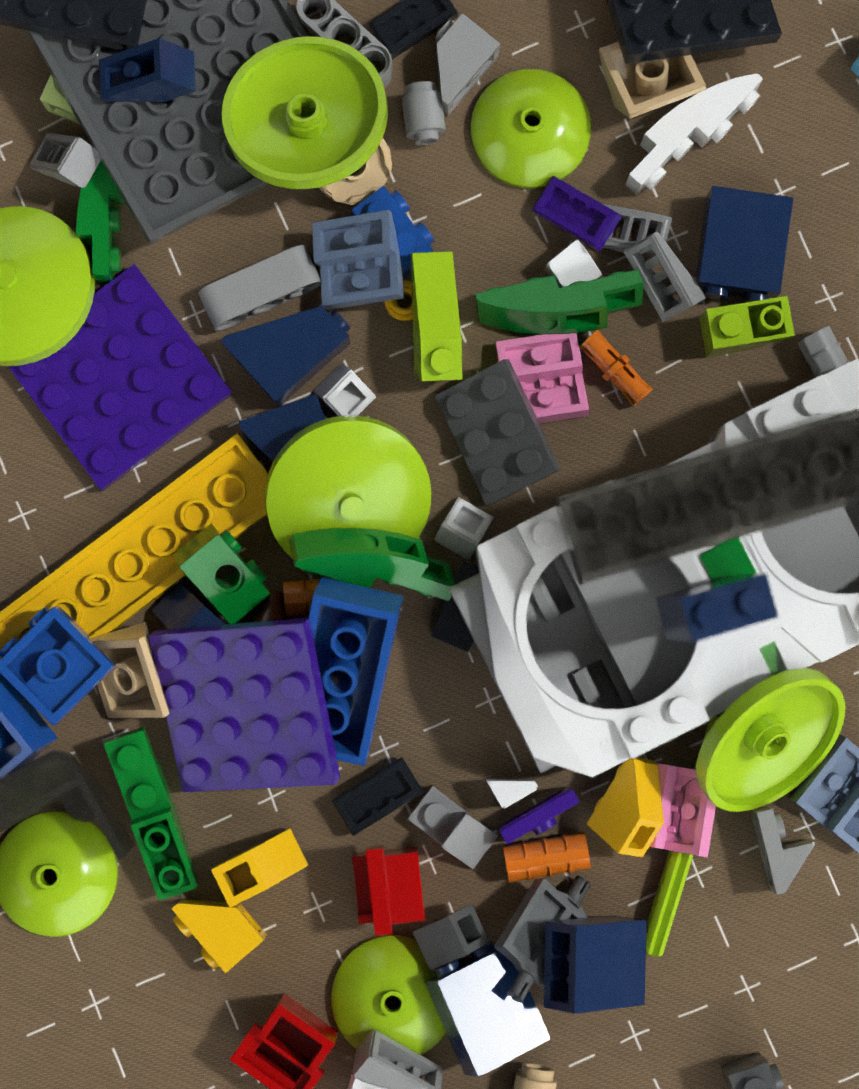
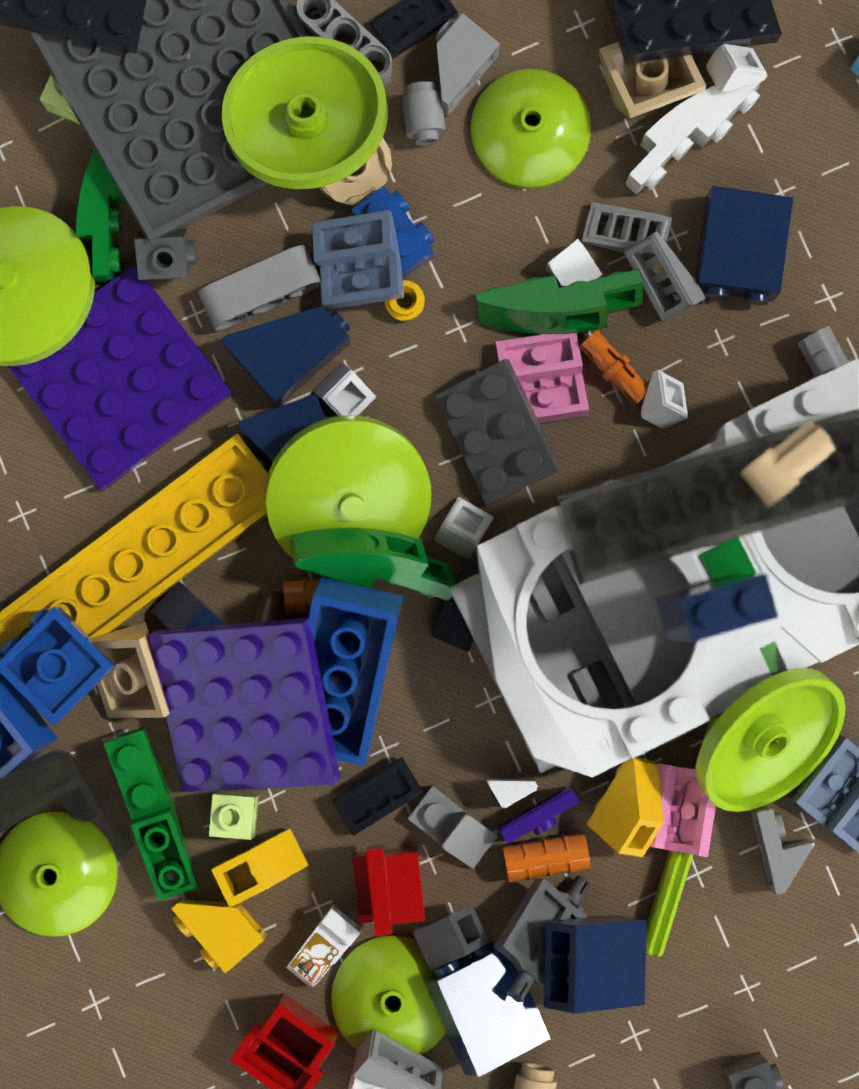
(66, 159): light grey slope -> none
(147, 73): dark blue slope -> none
(166, 256): none -> dark grey brick
(231, 595): green brick -> none
(233, 815): none -> yellowish green brick
(324, 946): none -> white leg
(435, 317): lime slope -> none
(576, 213): dark purple plate -> none
(664, 401): none -> white slope
(735, 67): none -> white slope
(746, 326): lime slope -> none
(780, 468): none -> tan piece

